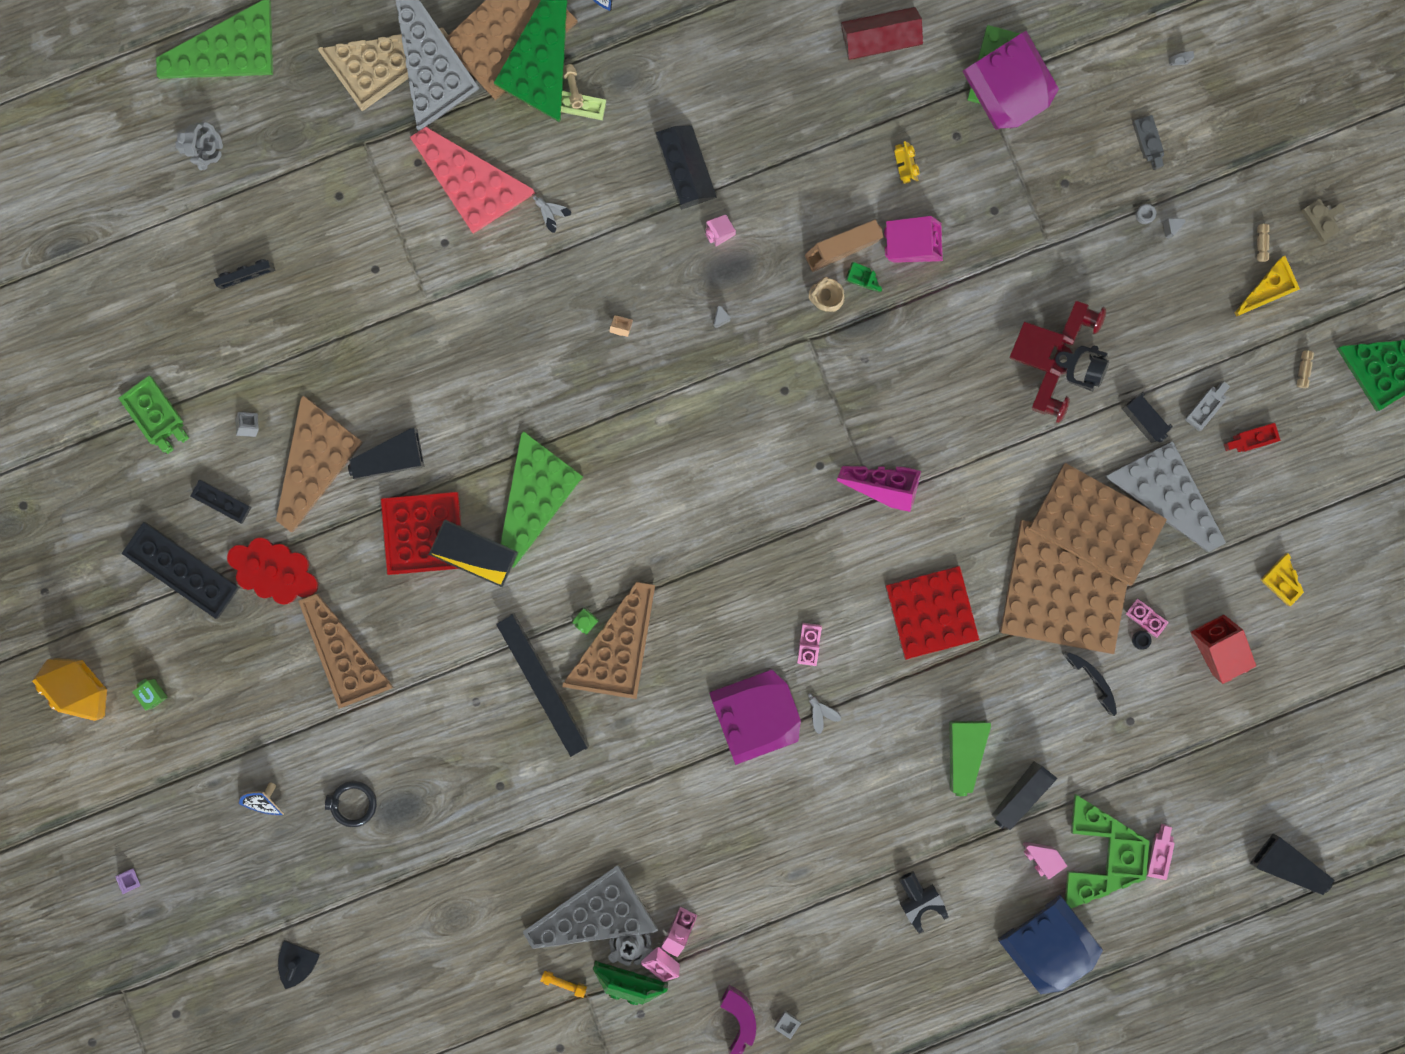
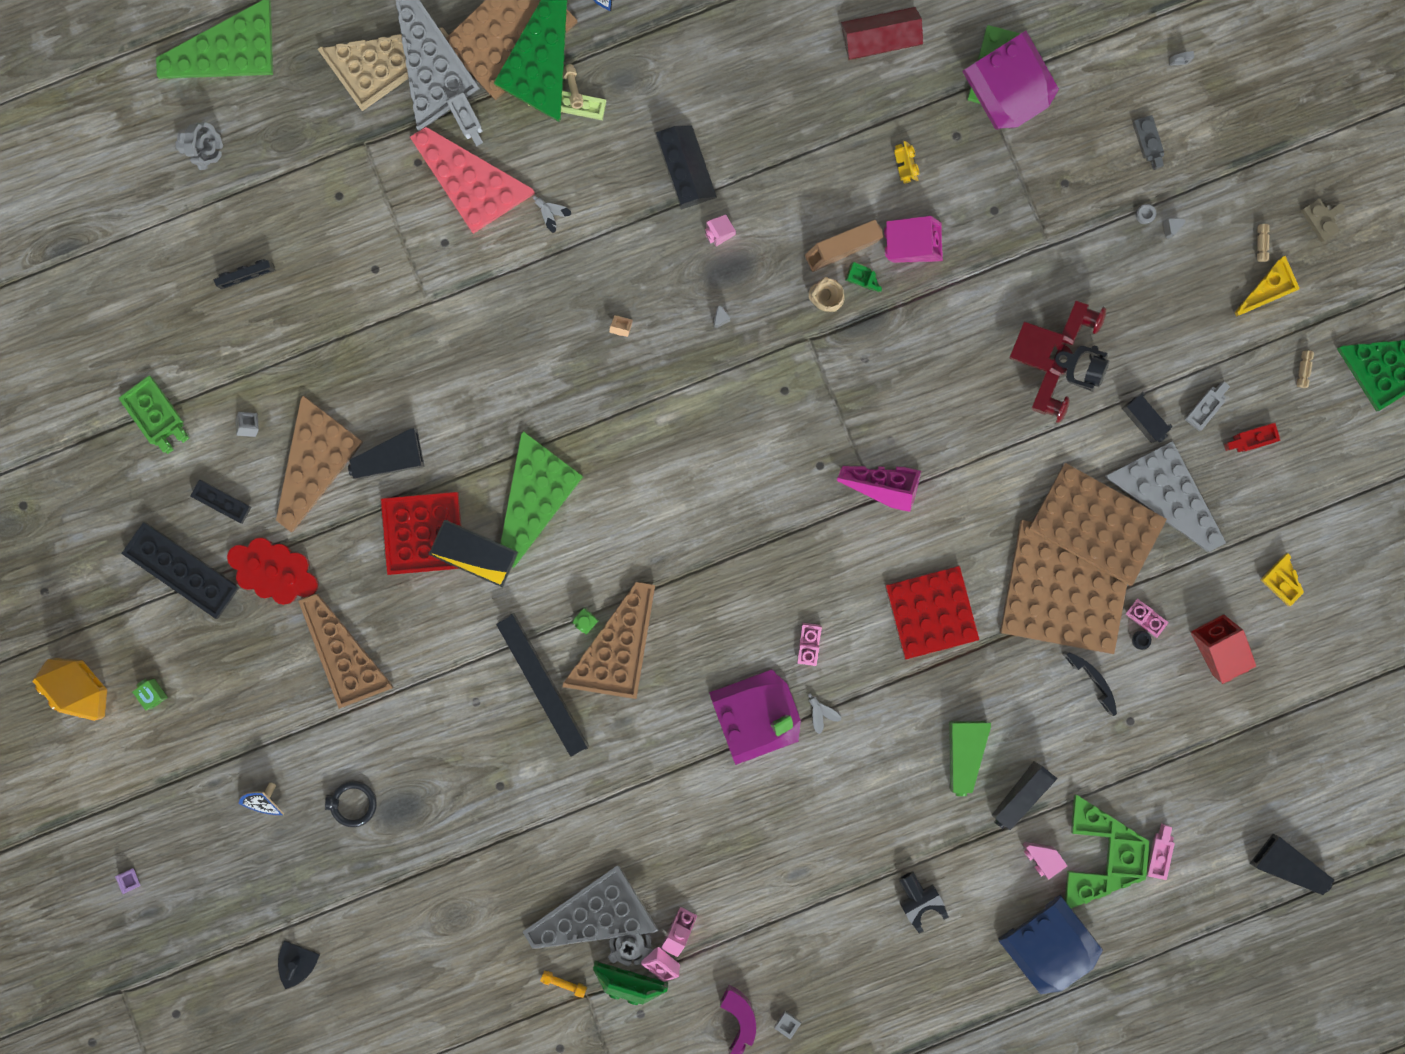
(465, 117): none -> light grey hinge
(782, 725): none -> bright green slope

